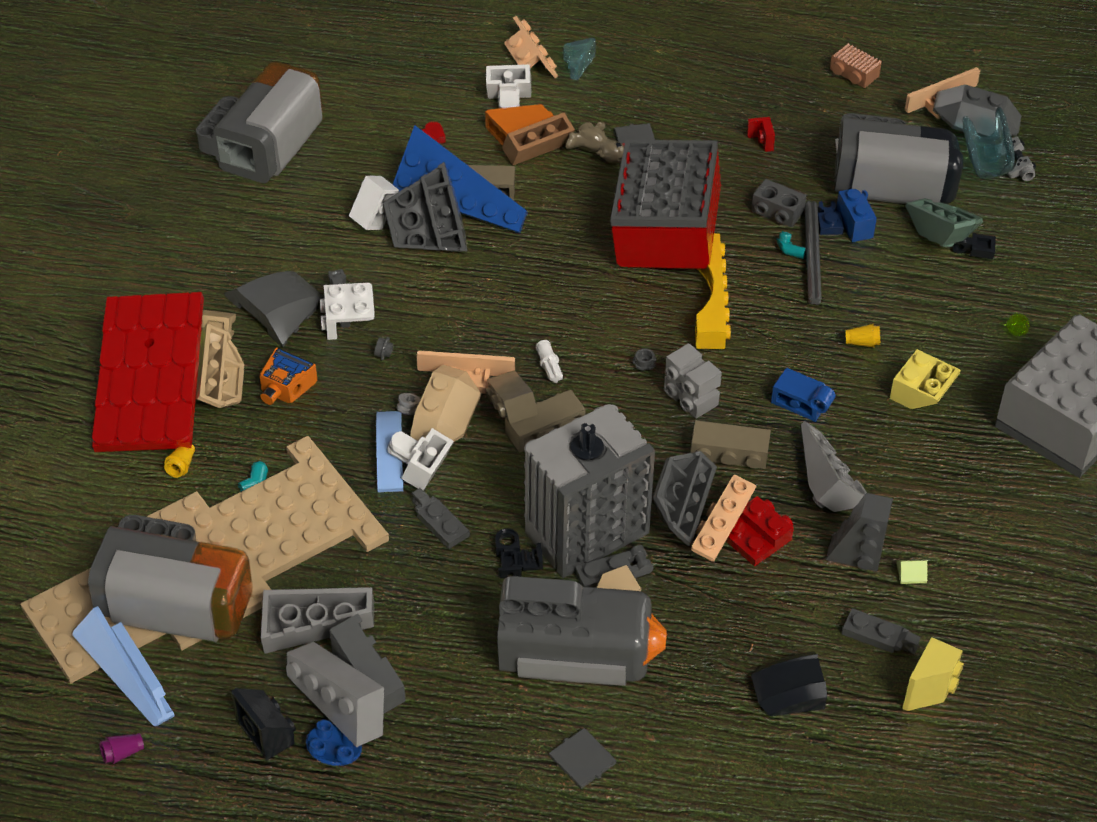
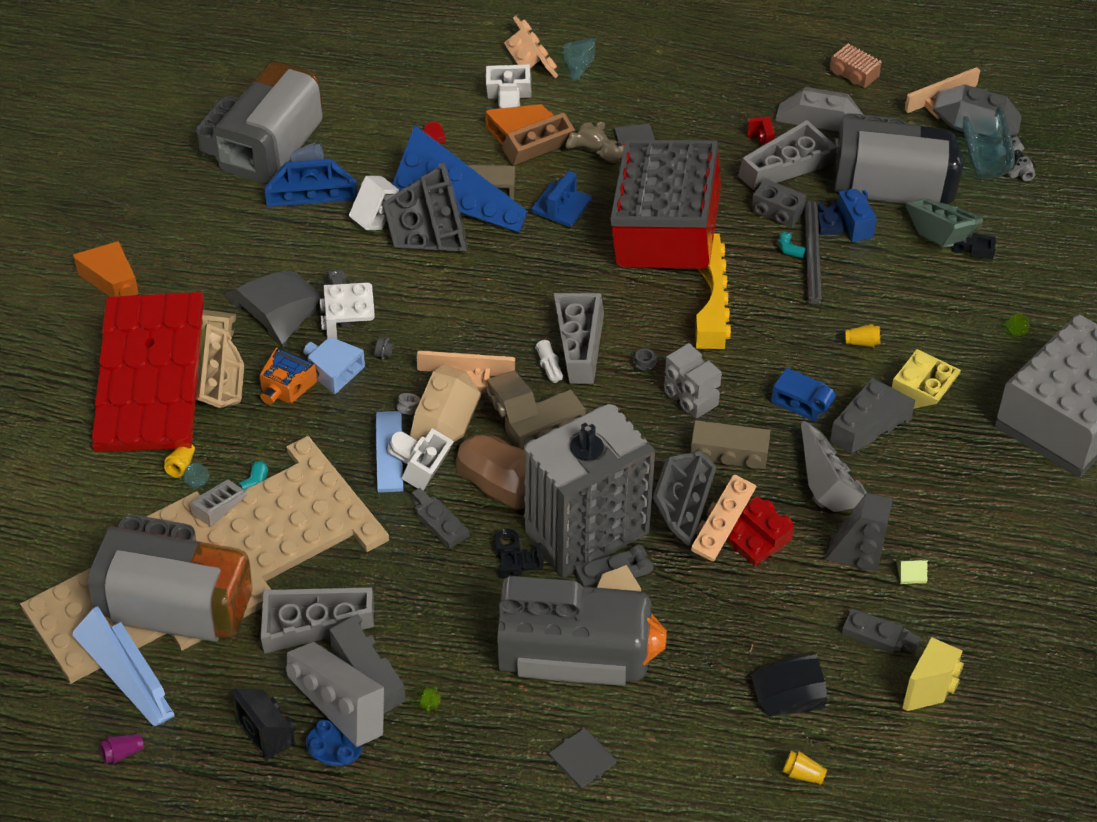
(107, 270): none -> orange slope
(196, 475): none -> clear light blue plate
(210, 516): none -> light grey slope
(309, 152): none -> sand blue cone
(310, 183): none -> blue wedge
(335, 362): none -> light blue torso
(430, 699): none -> clear neon green plate
(494, 468): none -> medium nougat piece
(562, 201): none -> blue bracket
(580, 329): none -> light grey wedge
(788, 156): none -> light grey wedge
(803, 768): none -> yellow cone
(818, 106): none -> light grey wedge
(869, 415): none -> dark grey wedge

